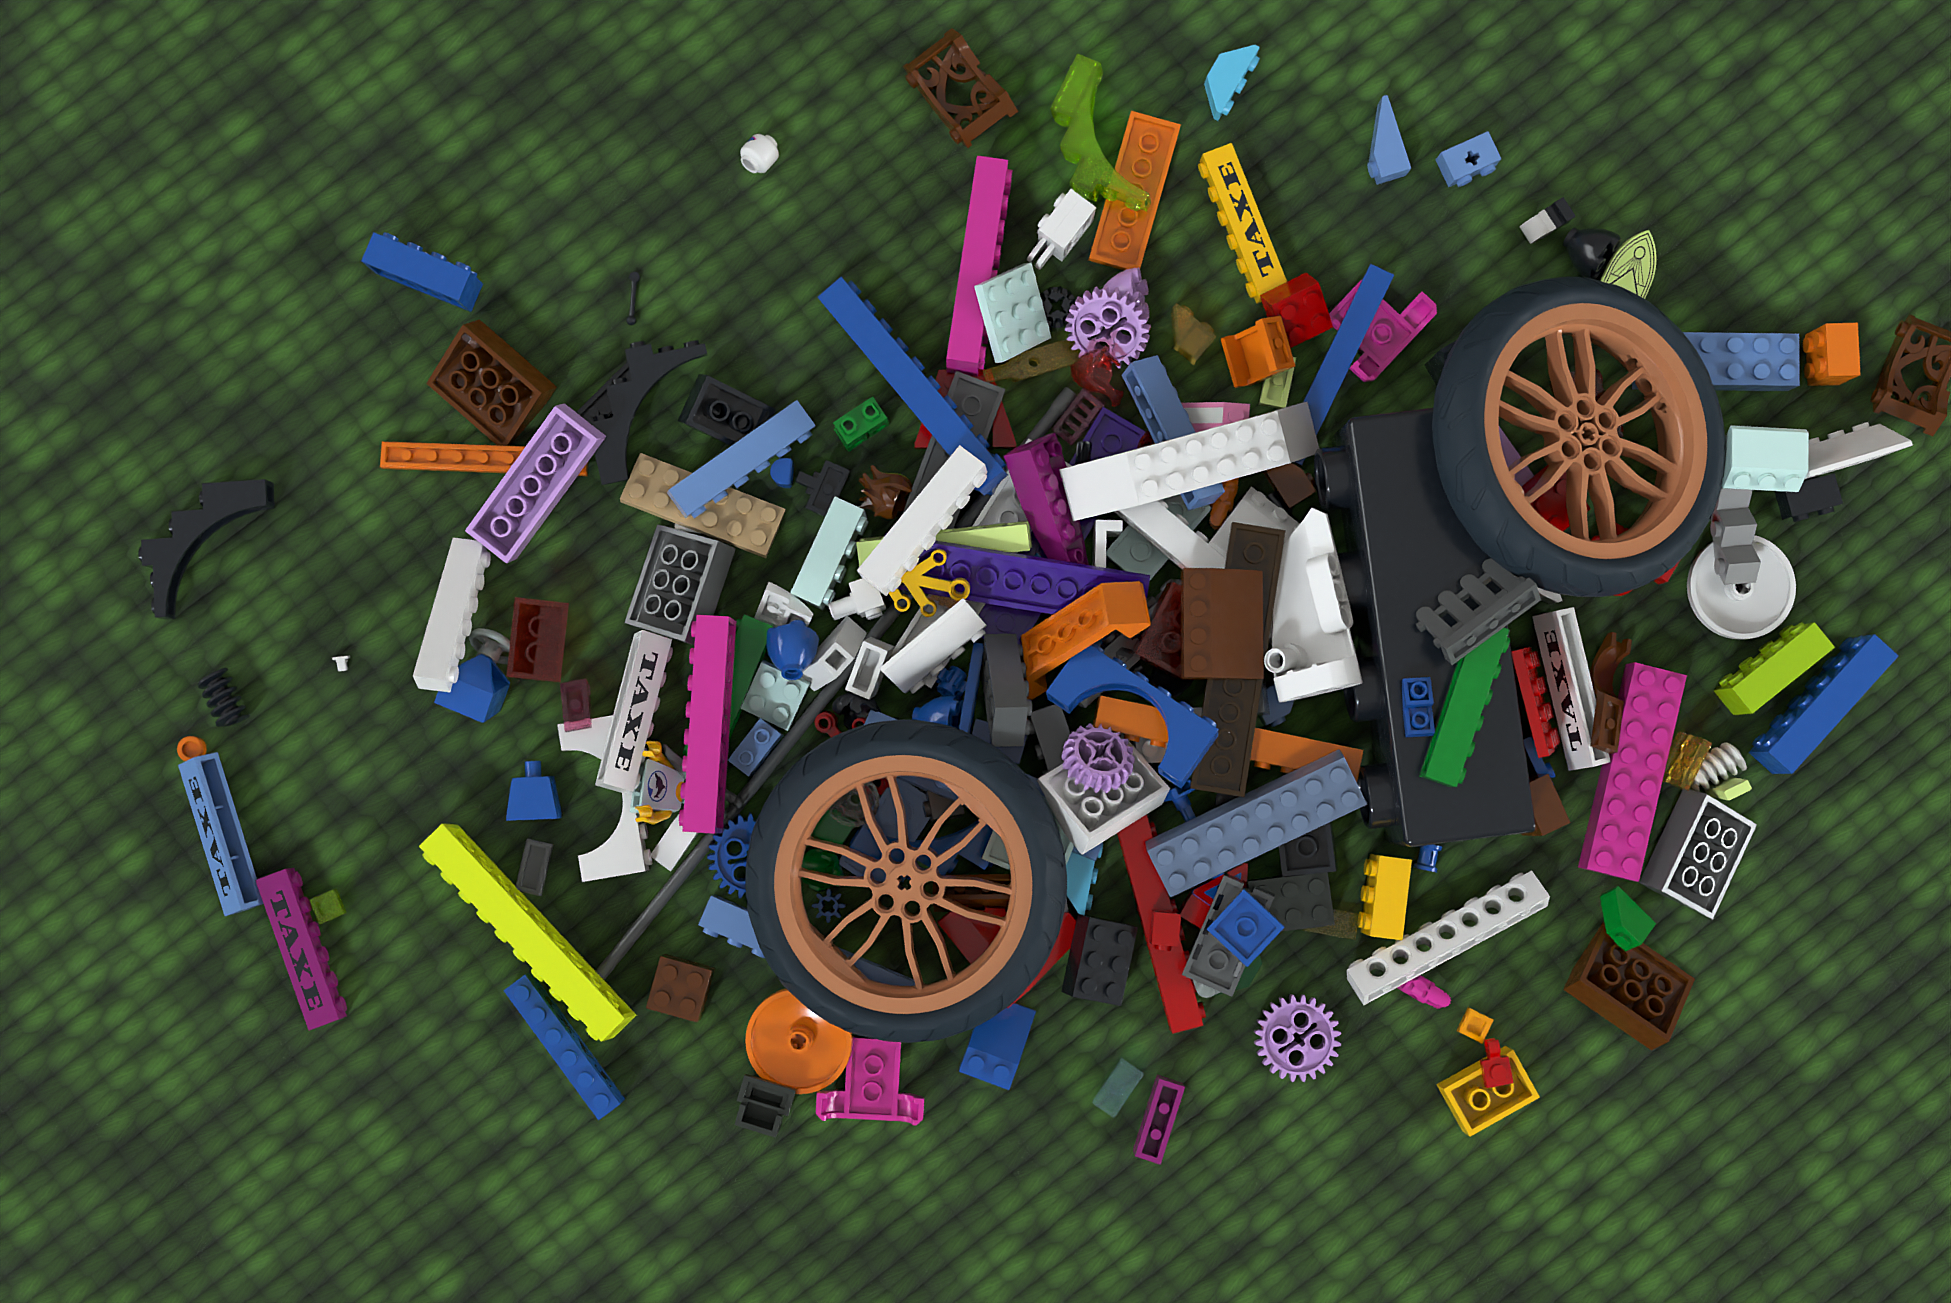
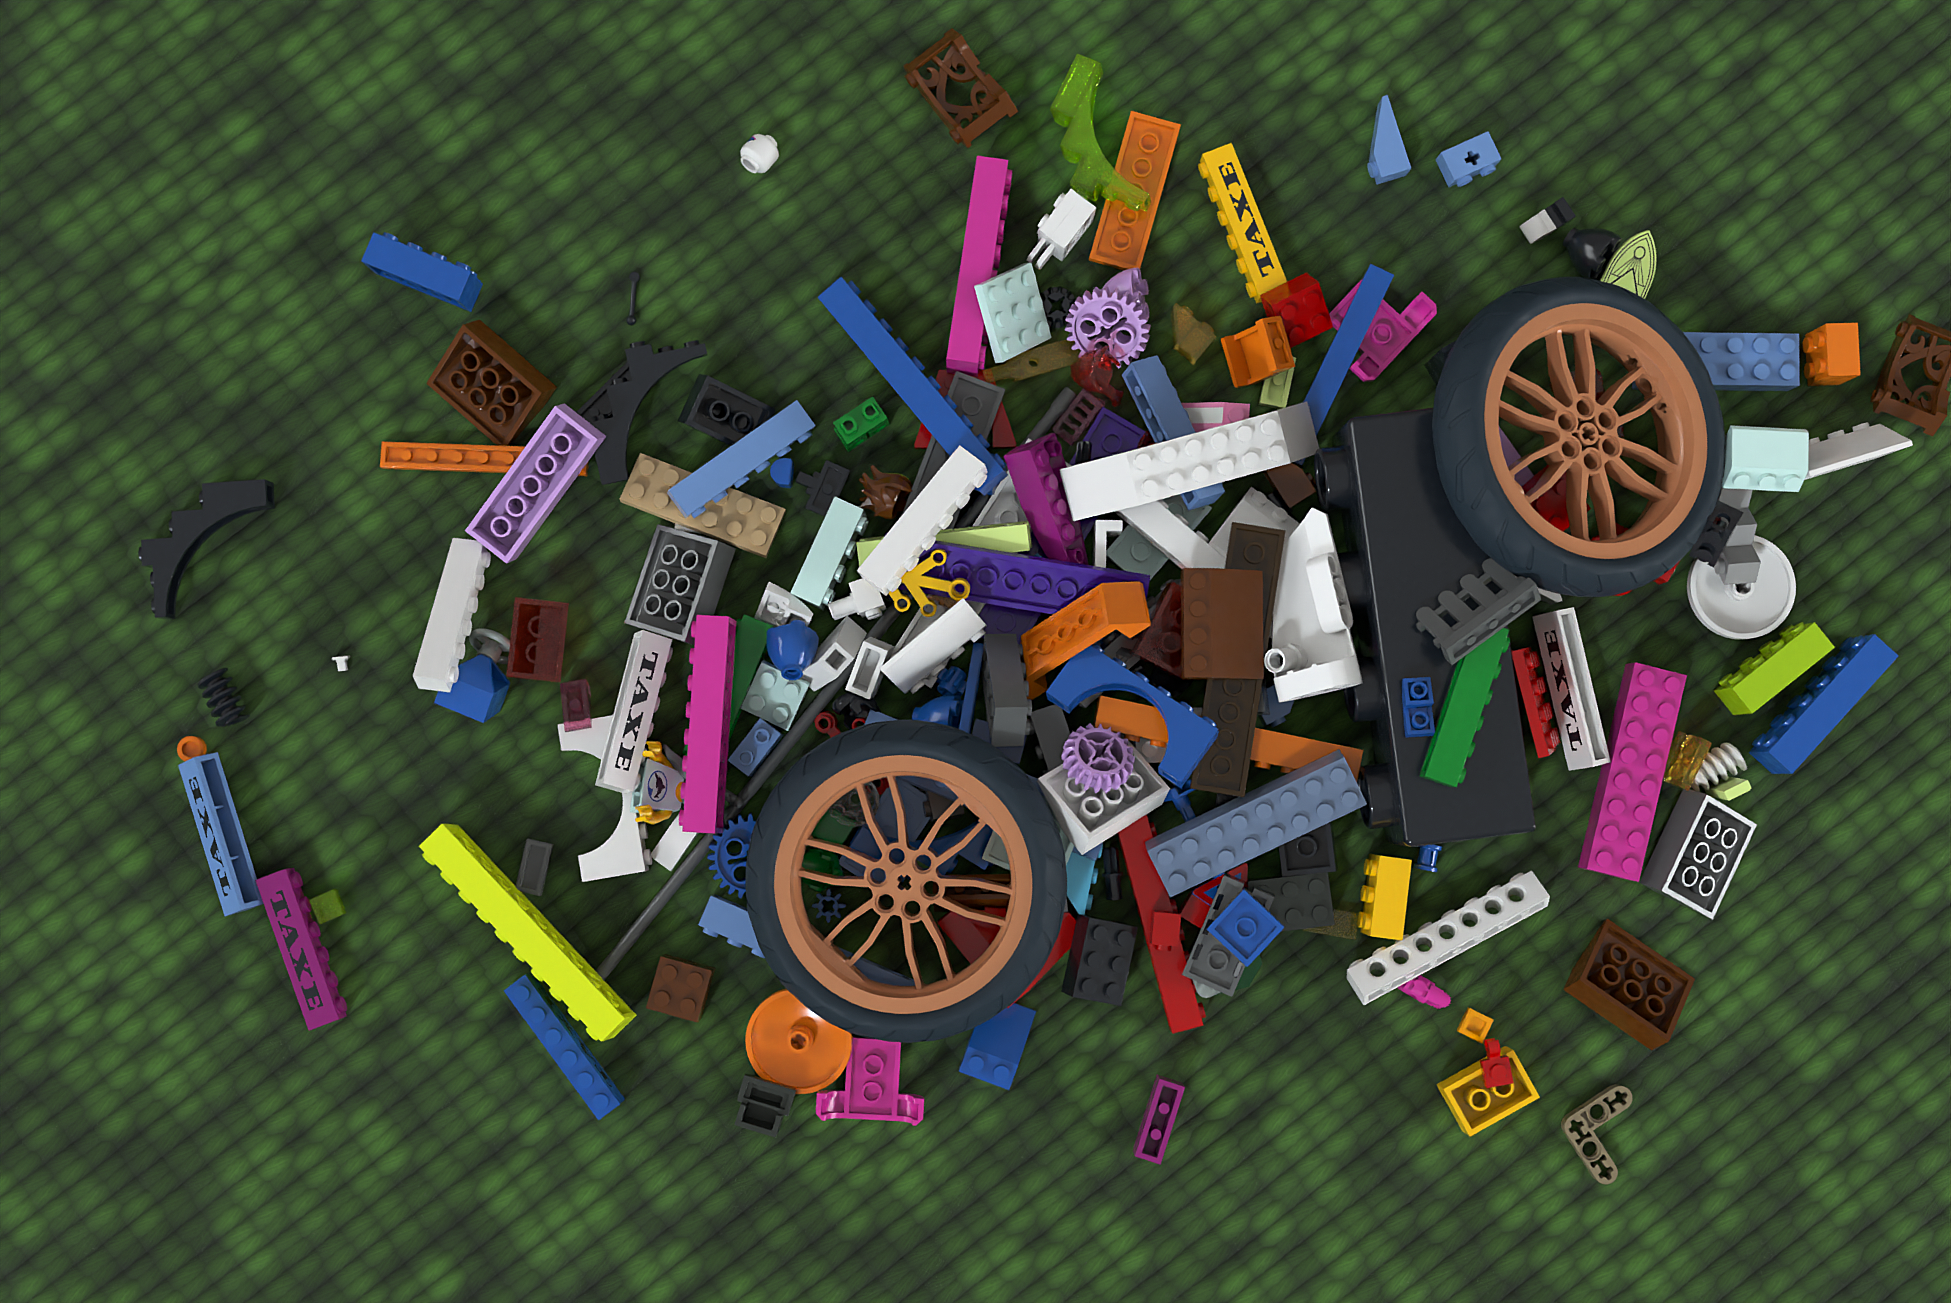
(533, 796): blue torso -> none
(1112, 873): none -> black axle
(1117, 1087): clear light blue plate -> none
(1223, 504): orange hinge -> none
(1228, 77): medium azure slope -> none
(1311, 1057): lavender gear -> none
(1537, 763): blue plate -> none
(1547, 806): reddish brown brick -> none
(1588, 1124): none -> dark tan beam
(1608, 707): reddish brown piece -> none
(1624, 919): green slope -> none
(1716, 536): none -> black brick
(1814, 495): black brick -> none

